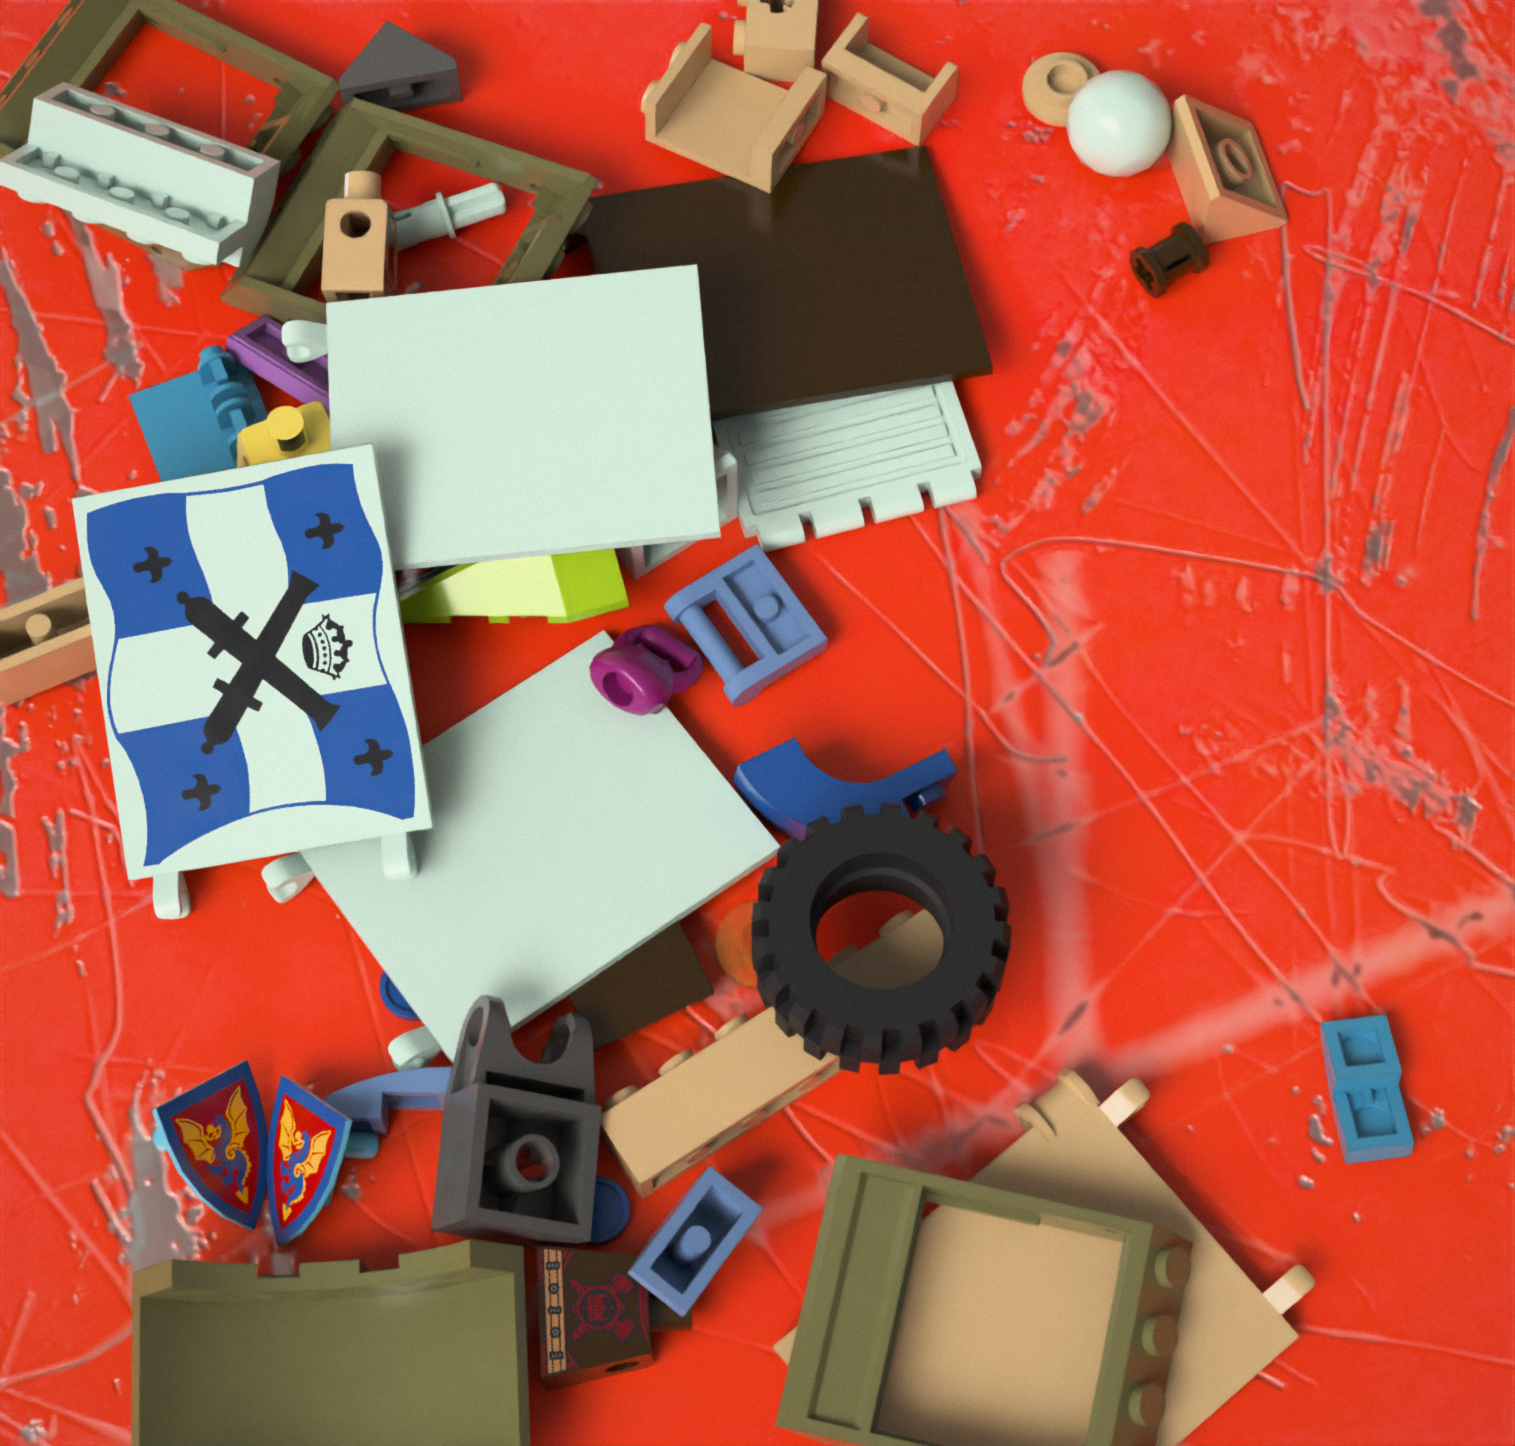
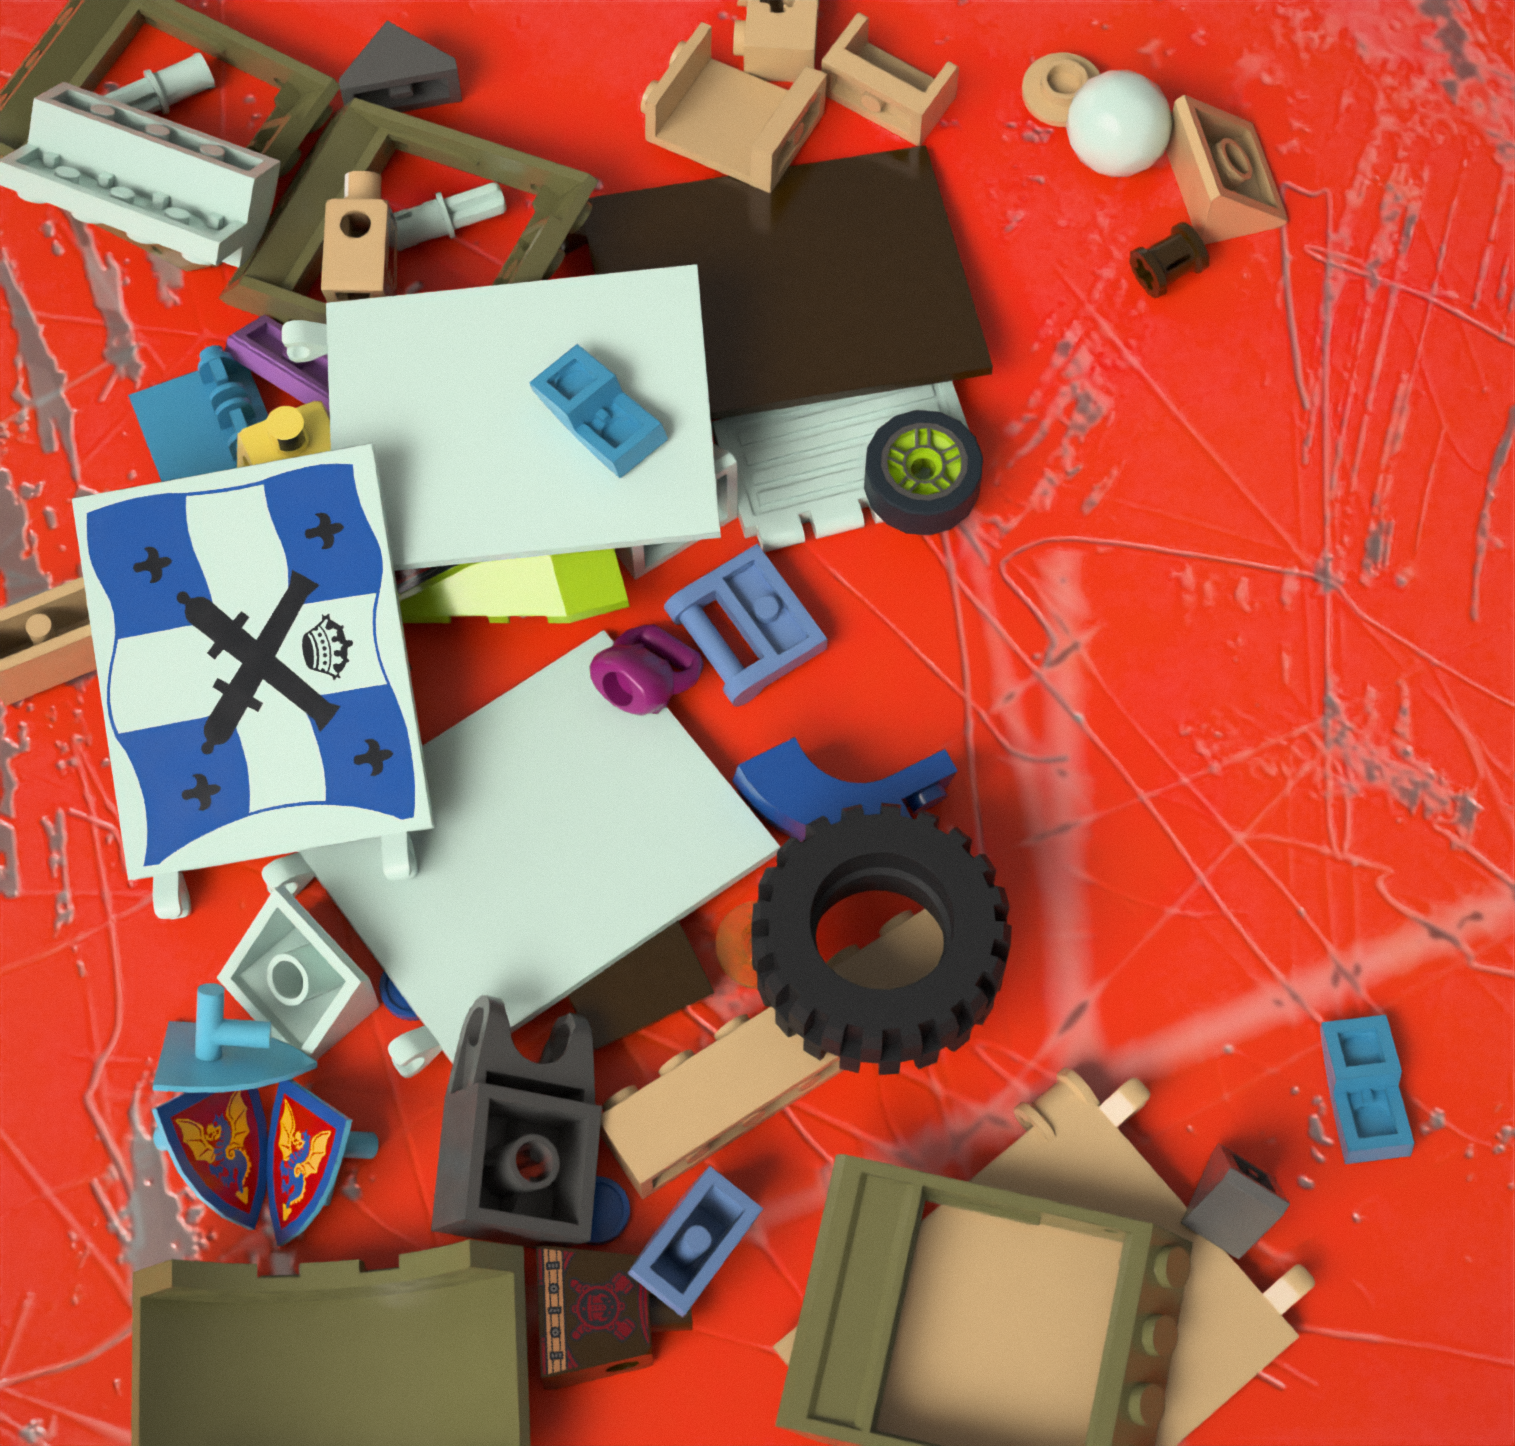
(166, 86): none -> light aqua axle
(224, 1053): none -> medium azure shield
(297, 978): none -> light aqua slope
(371, 1099): medium blue slope -> none
(597, 411): none -> dark azure slope
(901, 451): none -> wheel
(1234, 1203): none -> dark grey slope

